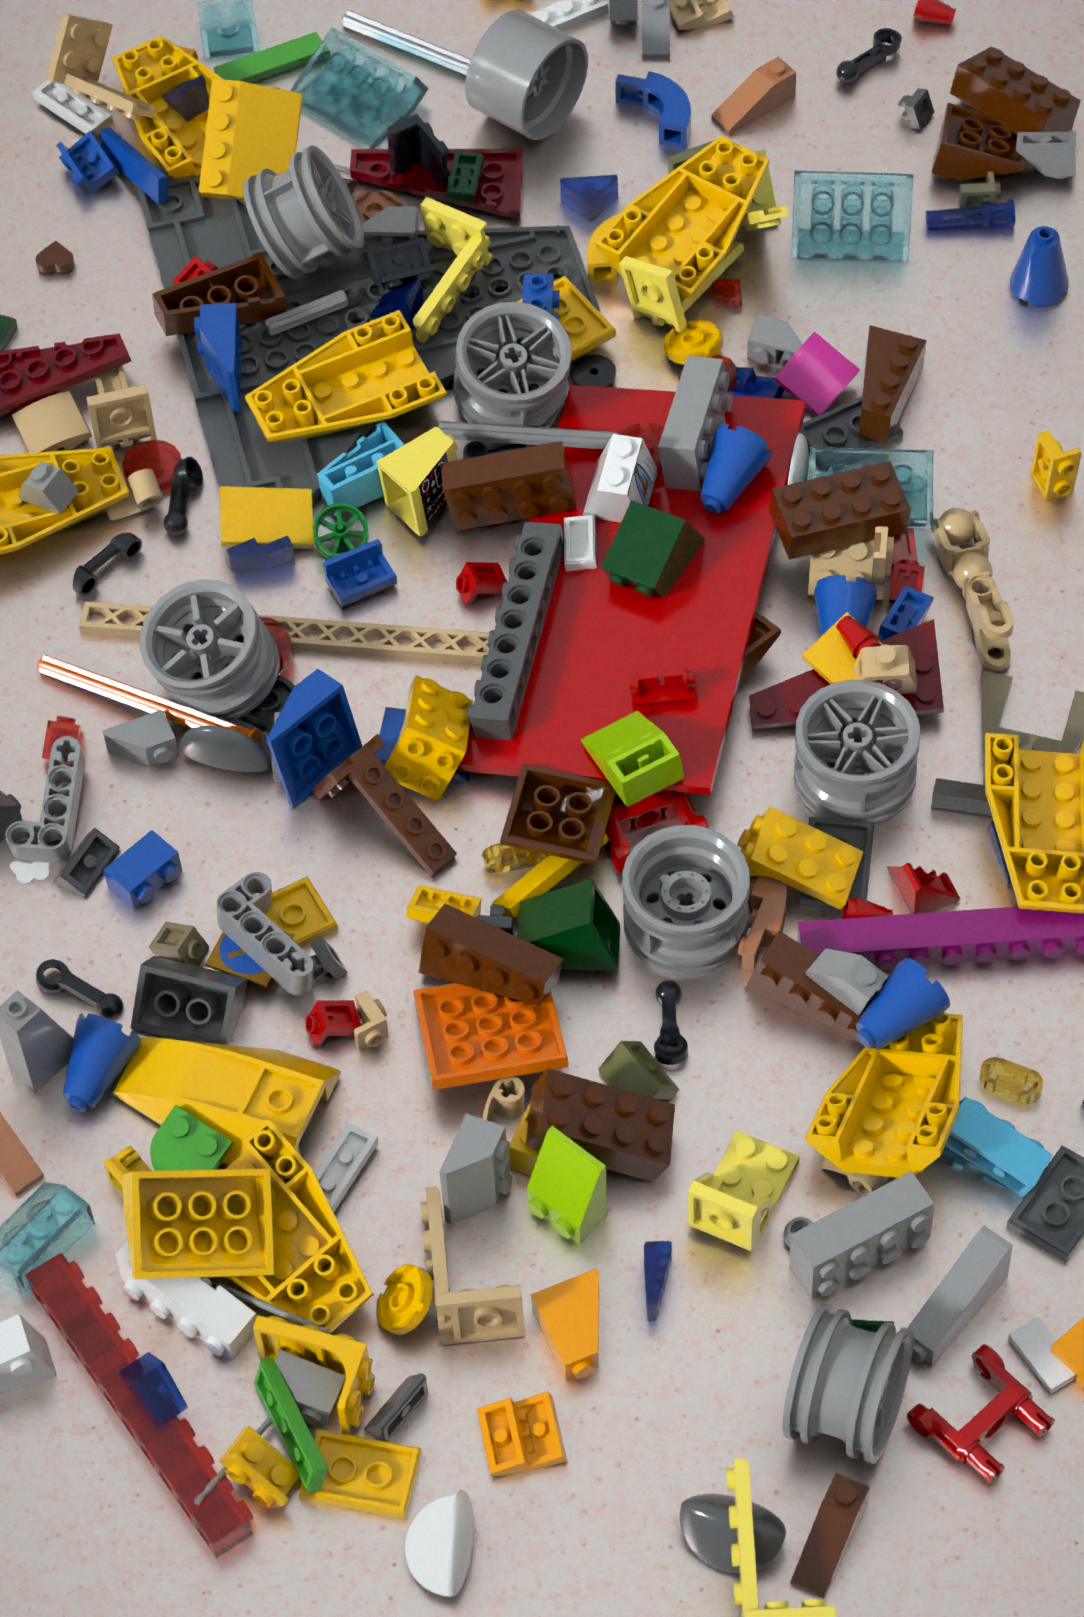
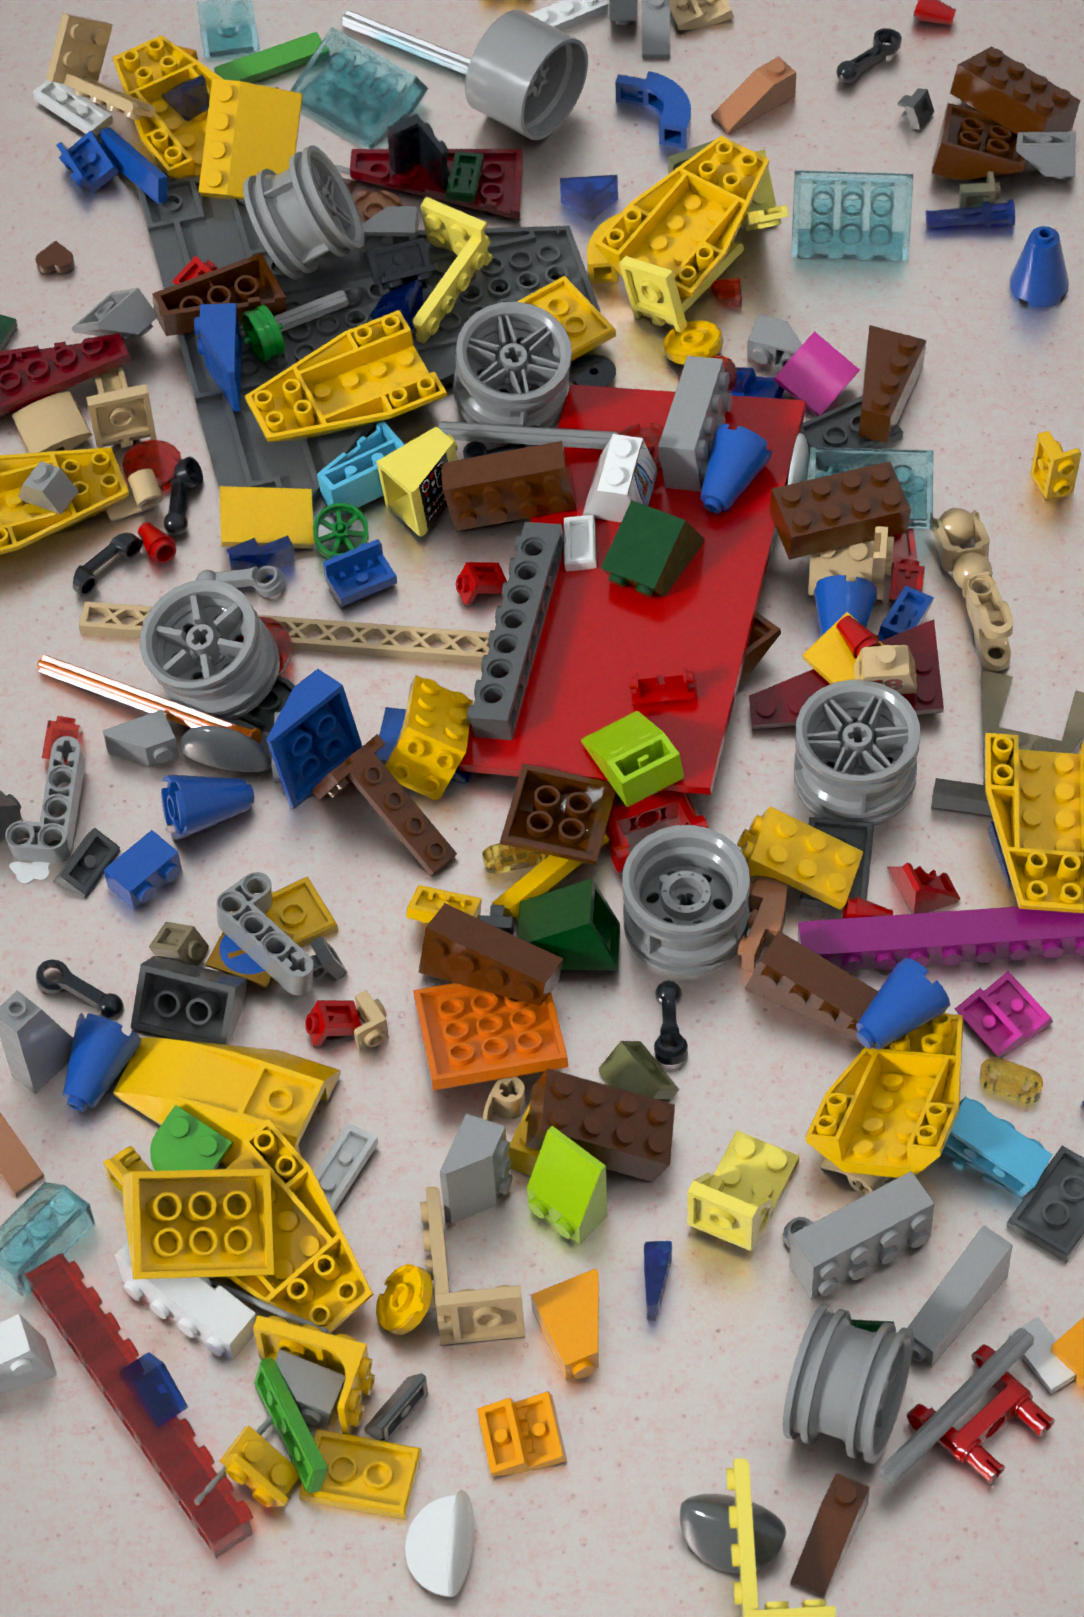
(121, 313): none -> light grey slope
(157, 544): none -> red cone
(202, 802): none -> blue cone
(250, 577): none -> light grey piece
(263, 333): none -> green wheel
(540, 292): blue bracket -> none
(847, 978): light grey slope -> none
(956, 1406): none -> light grey axle
(1004, 1015): none -> dark pink slope

